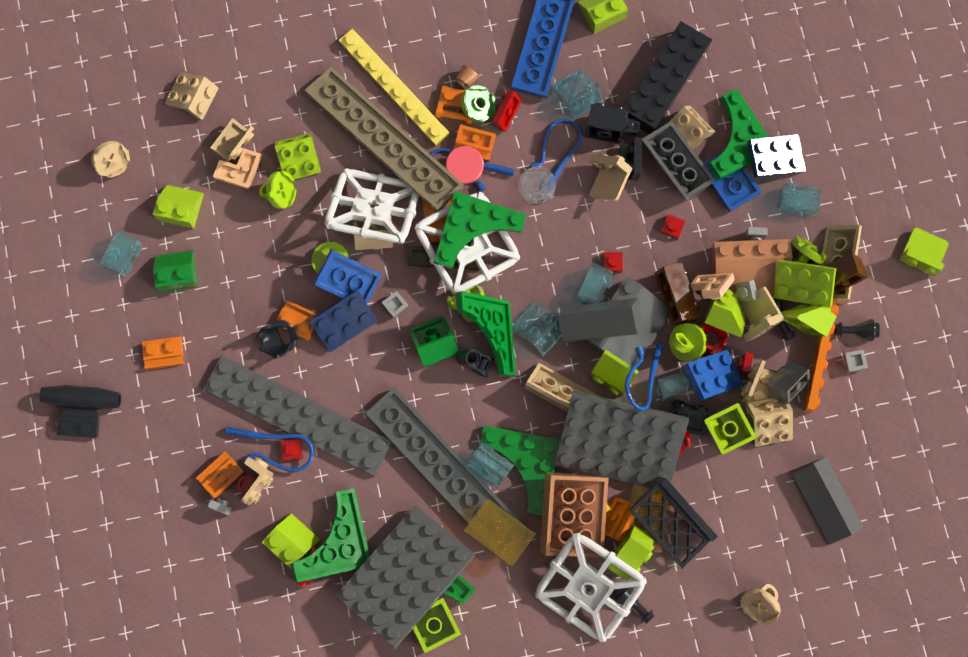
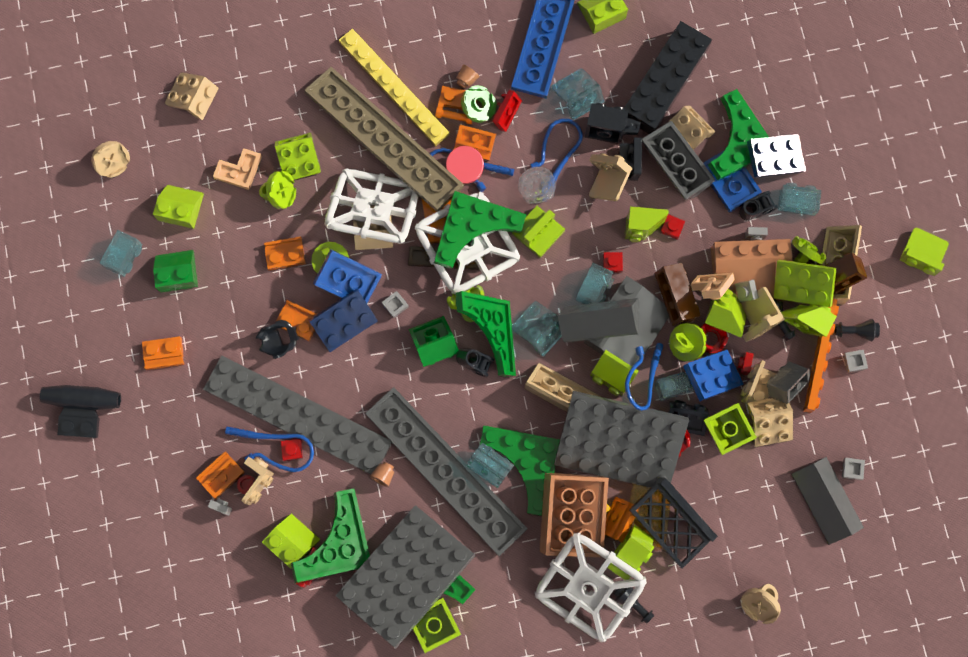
(231, 139): tan bracket -> none
(284, 253): none -> orange plate
(383, 474): none -> nougat hat
(499, 532): clear yellow plate -> none
(539, 231): none -> lime bracket
(643, 222): none -> lime slope
(760, 205): none -> black piece
(853, 468): none -> light grey plate

